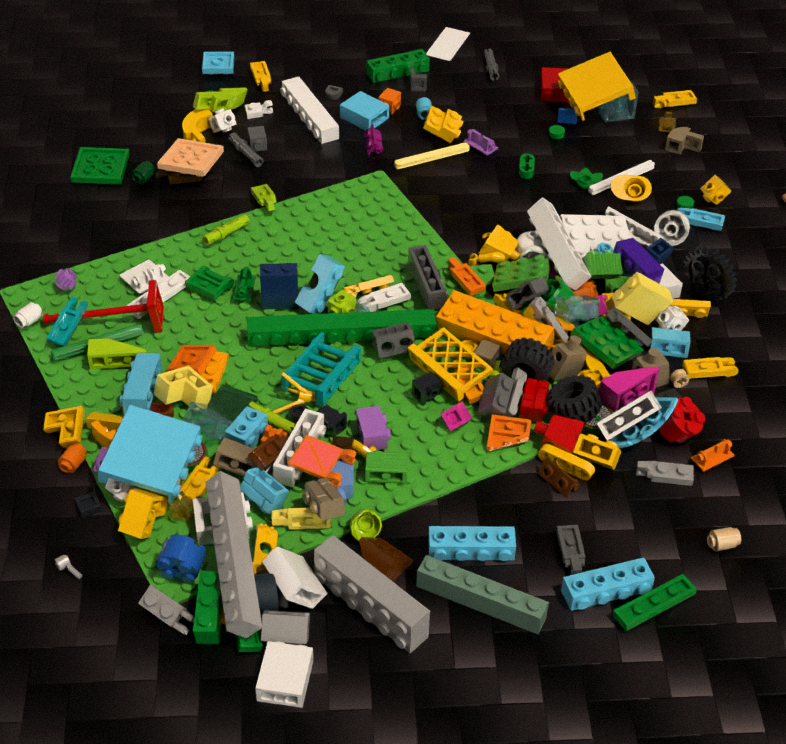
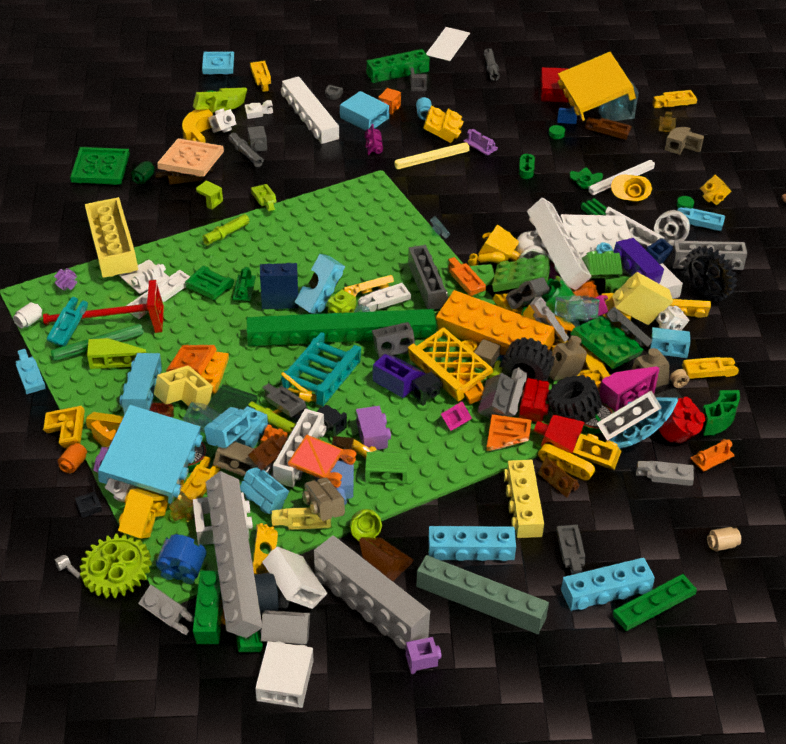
(29, 373): none -> medium azure hinge
(111, 237): none -> light yellow brick
(115, 565): none -> lime gear
(212, 192): none -> lime panel
(227, 427): none -> medium azure brick
(284, 400): none -> dark grey hinge
(395, 374): none -> dark purple slope
(422, 654): none -> medium lavender brick
(439, 228): none -> clear light blue plate
(524, 499): none -> light yellow brick
(596, 206): none -> green tile
(608, 127): none -> reddish brown hinge
(721, 412): none -> green brick
(734, 251): none -> light grey brick

